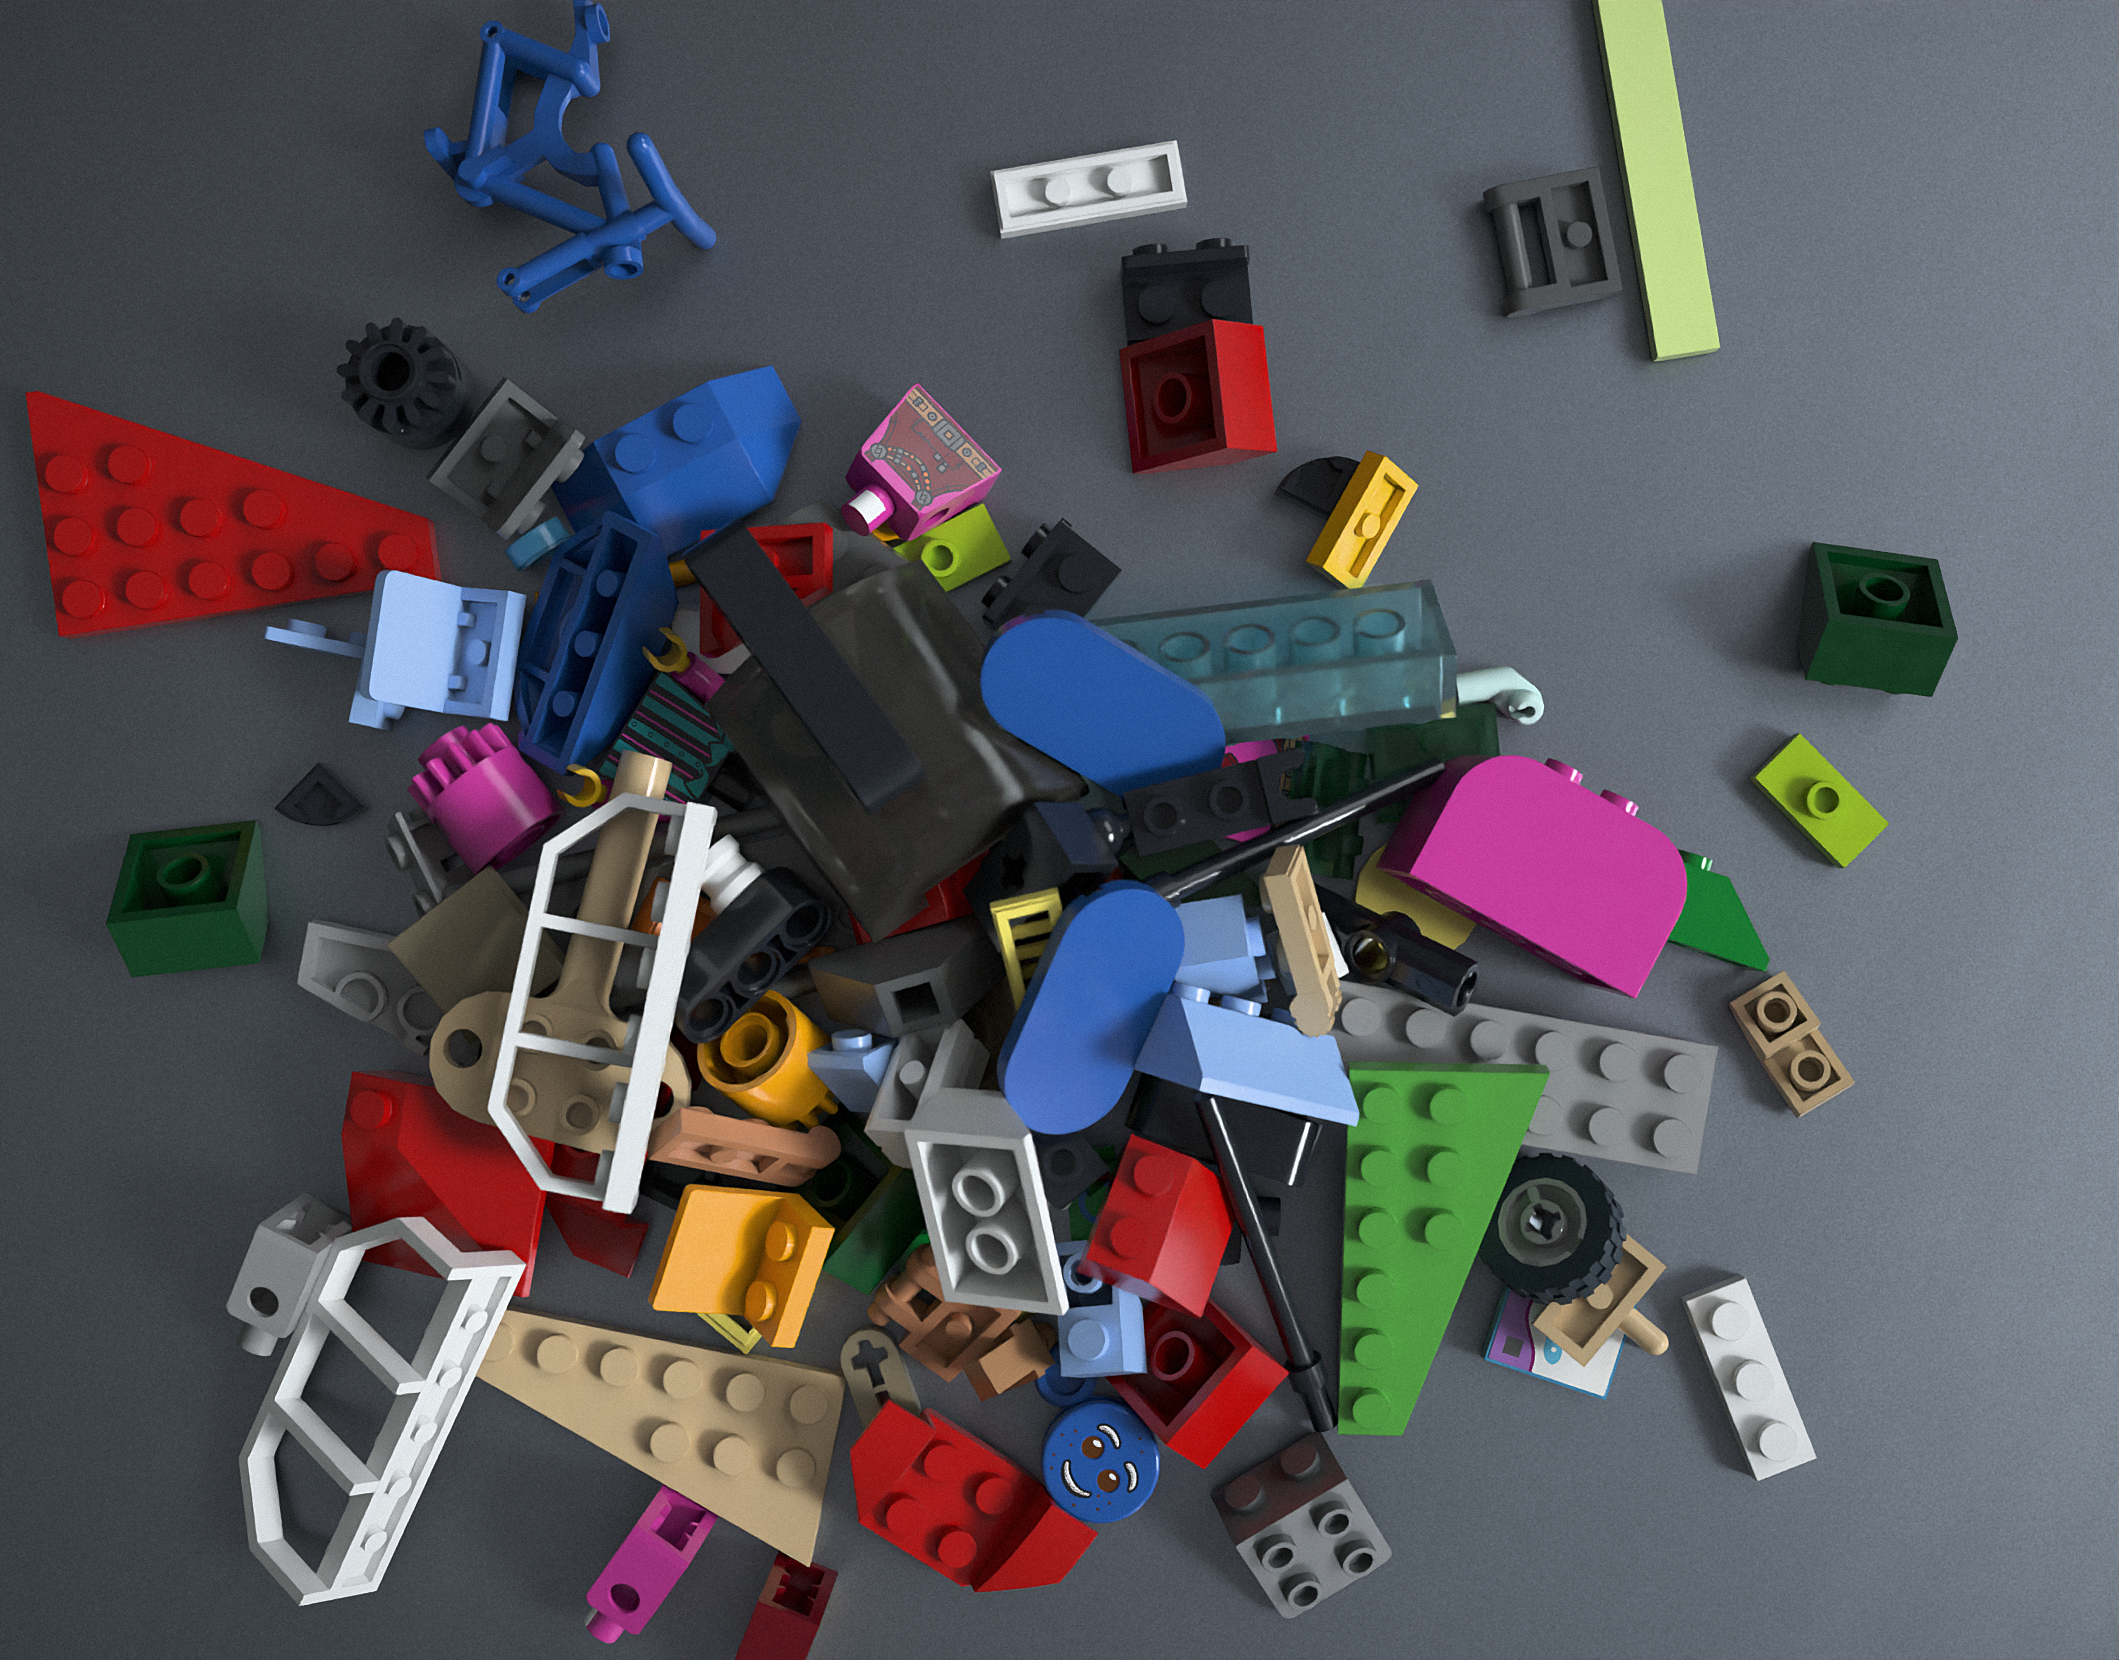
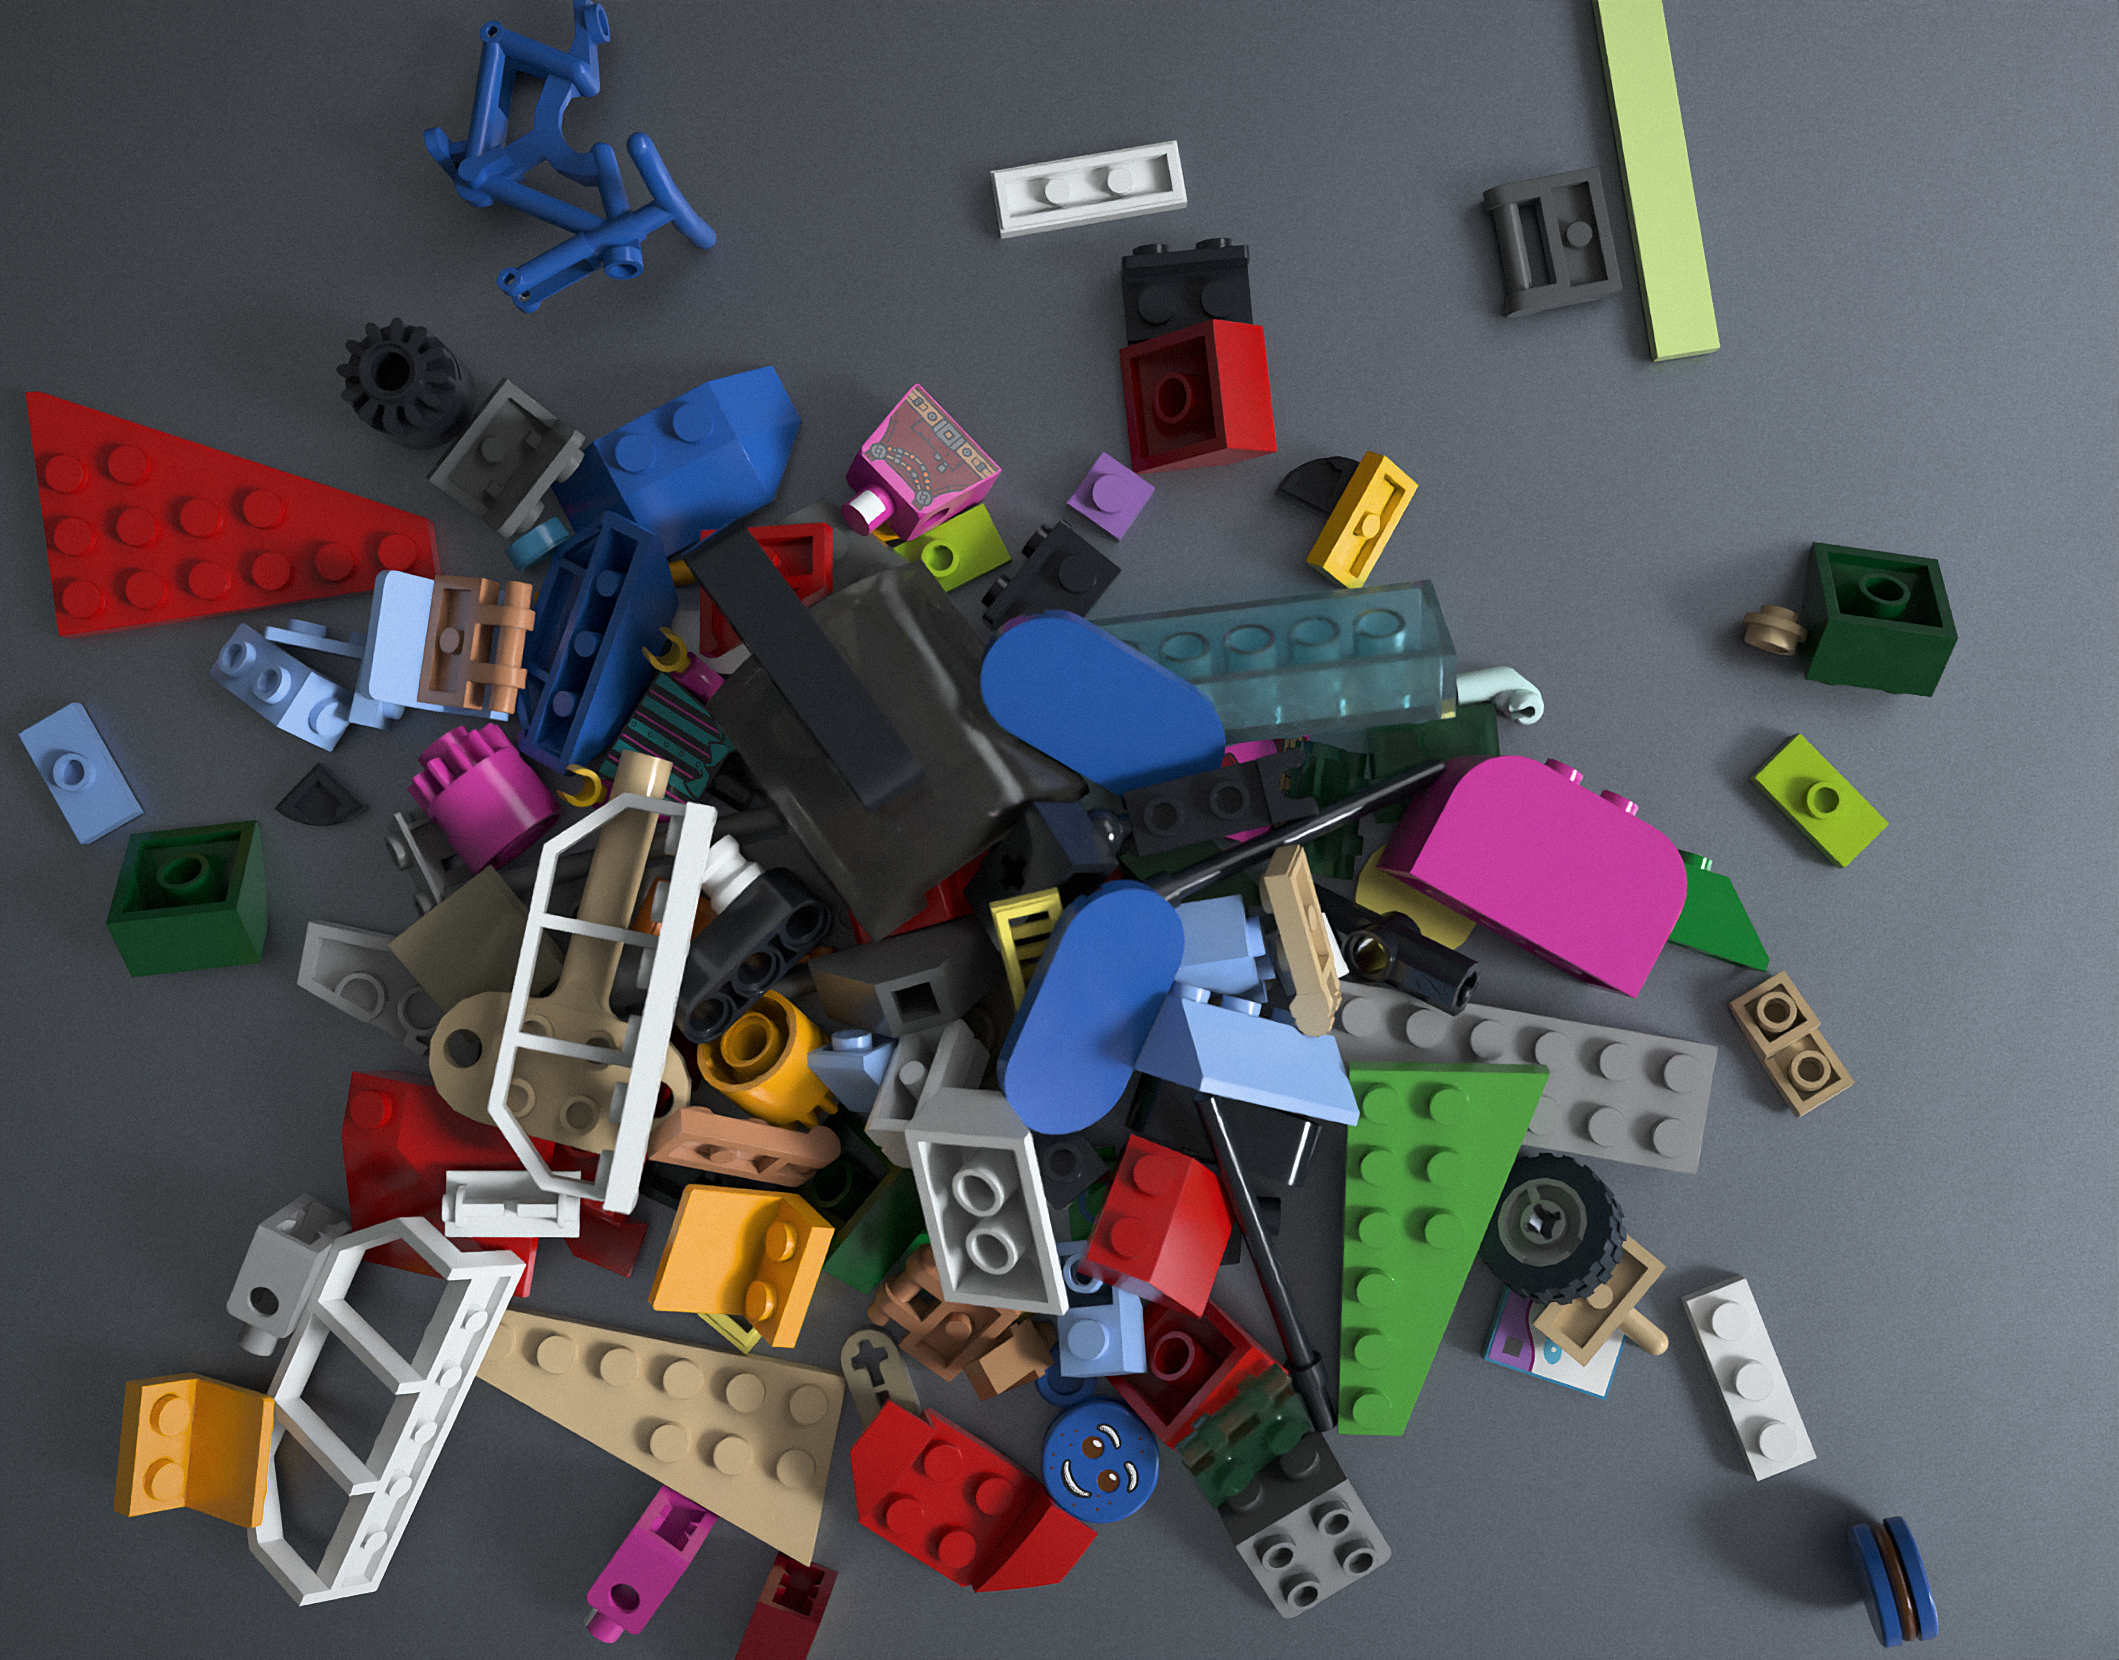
(80, 773): none -> medium blue plate
(194, 1447): none -> light orange bracket
(283, 688): none -> light blue bracket
(461, 640): none -> nougat plate
(507, 1205): none -> white hinge
(1110, 496): none -> medium lavender plate
(1243, 1435): none -> clear green plate
(1774, 630): none -> tan plate
(1893, 1581): none -> blue head

